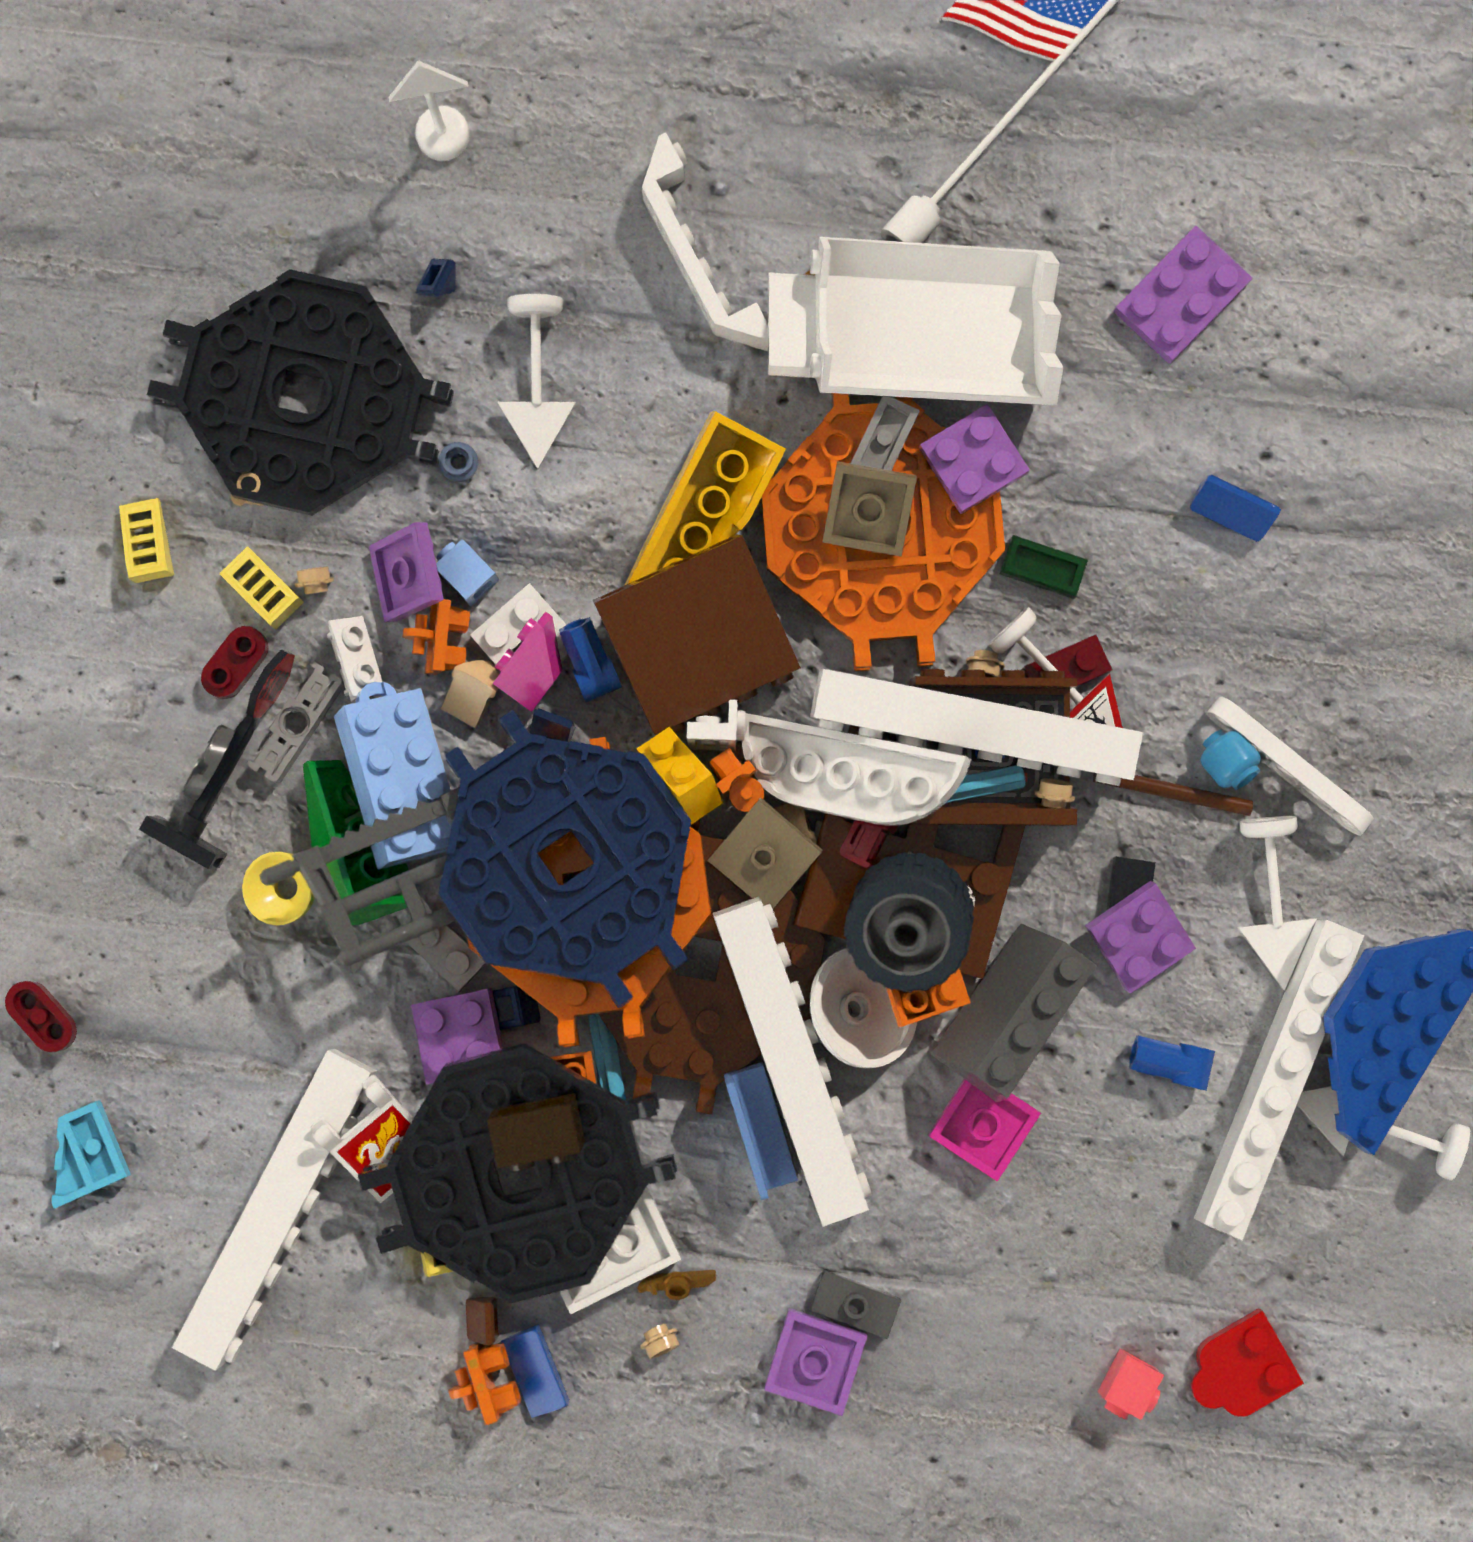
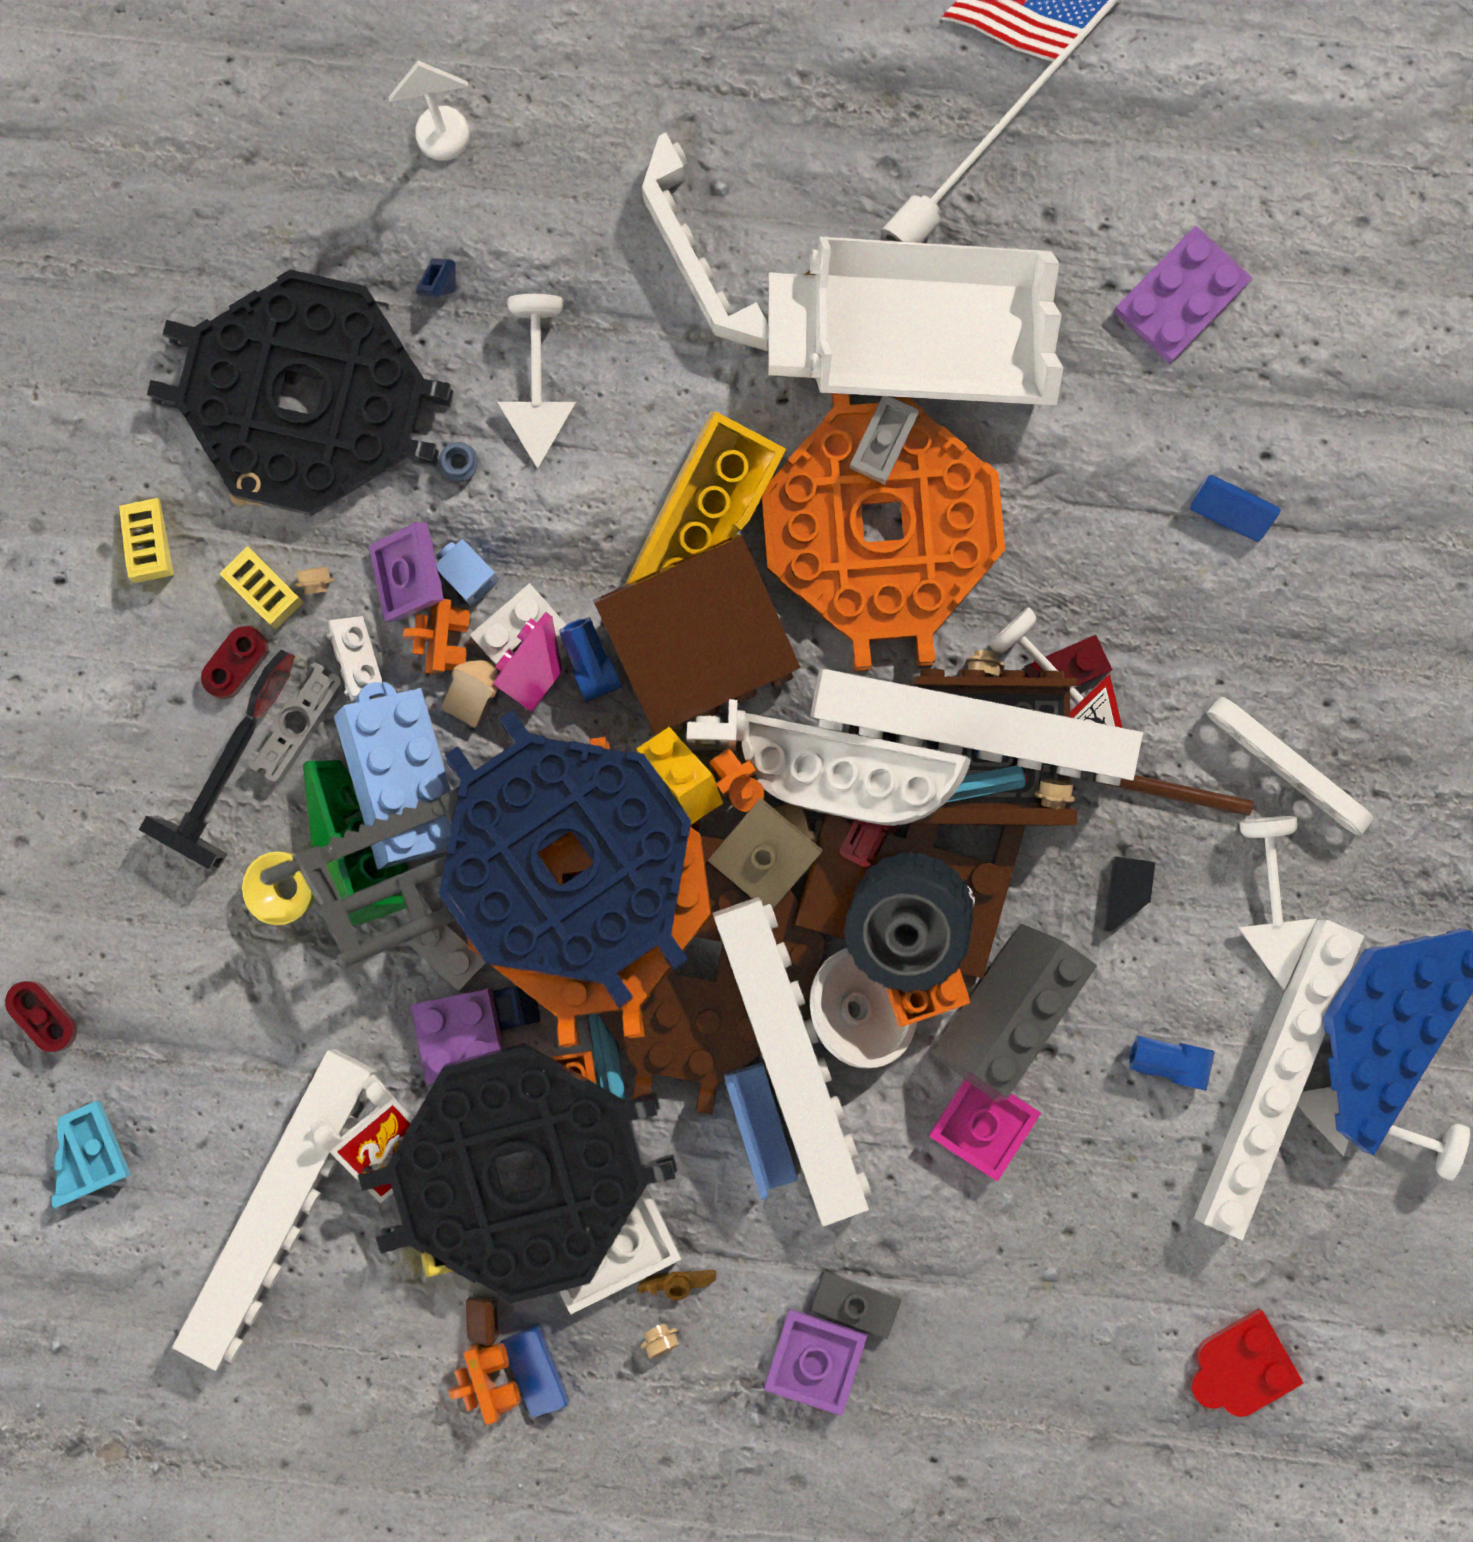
(208, 762): dark grey tile -> none
(536, 1132): dark brown brick -> none
(551, 726): dark blue slope -> none
(869, 508): dark tan plate -> none
(974, 459): medium lavender plate -> none
(1043, 567): dark green tile -> none
(1130, 1386): coral brick -> none
(1140, 937): medium lavender plate -> none
(1230, 759): dark azure head -> none

